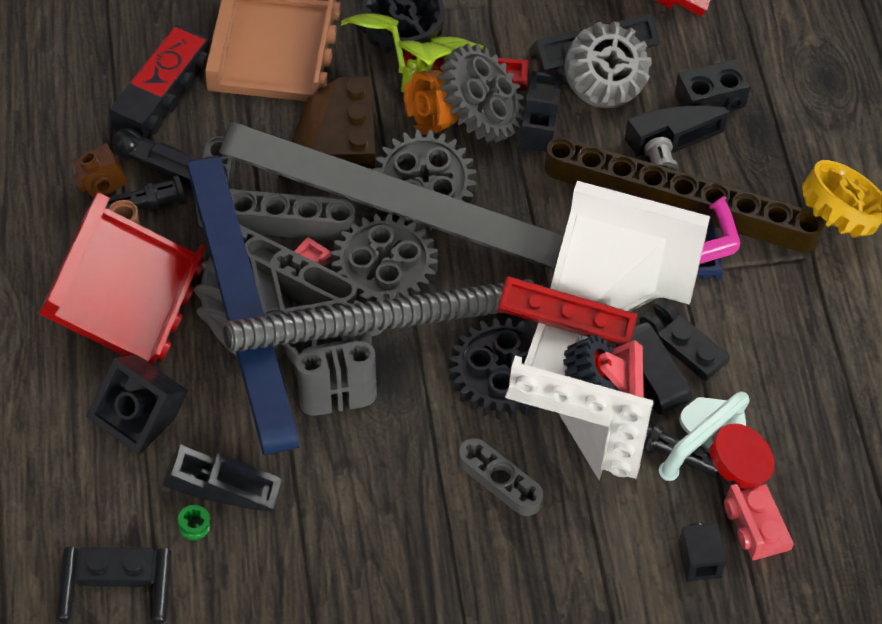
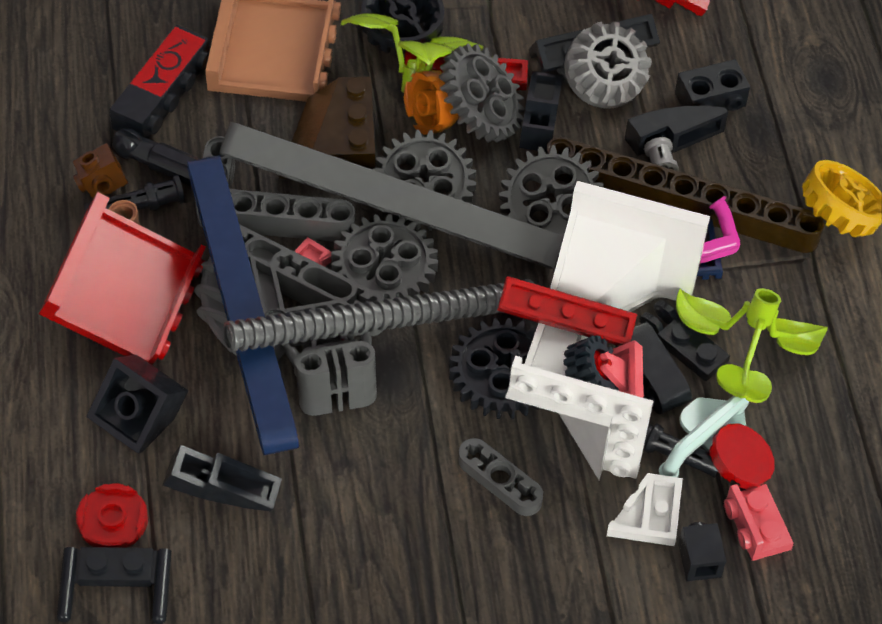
(112, 516): none -> red tile
(188, 513): green bush -> none
(544, 170): none -> dark grey gear
(650, 512): none -> white wing
(762, 313): none -> lime plant

